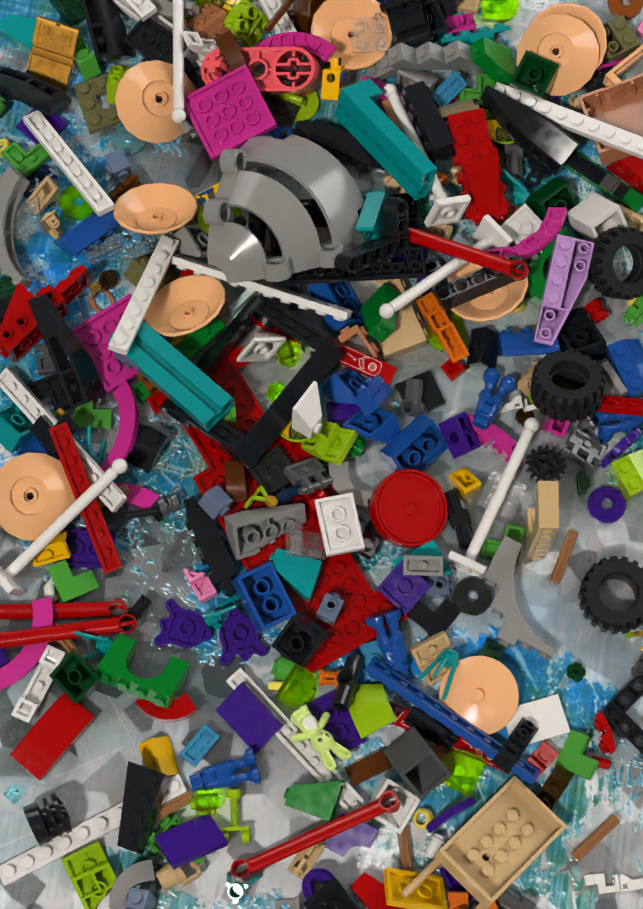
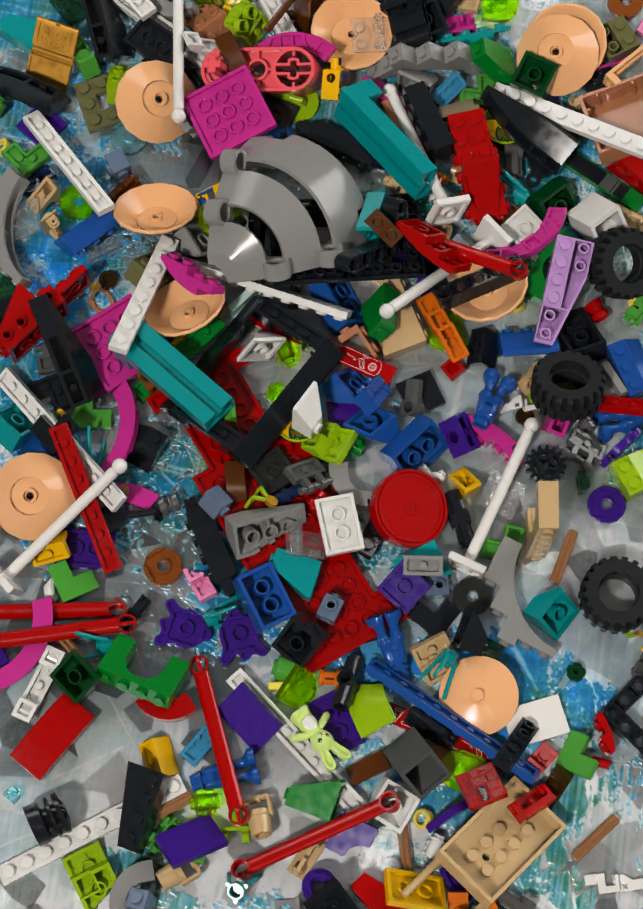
(167, 577): none -> dark orange tile
(189, 275): none -> dark pink slope
(219, 741): none -> red piece
(259, 818): none -> tan piece
(384, 228): none -> reddish brown hinge
(432, 245): none -> red slope
(438, 476): none -> white arm
(470, 634): none -> black slope
(481, 786): none -> red tile
(531, 803): none -> red hinge
(552, 612): none -> teal slope

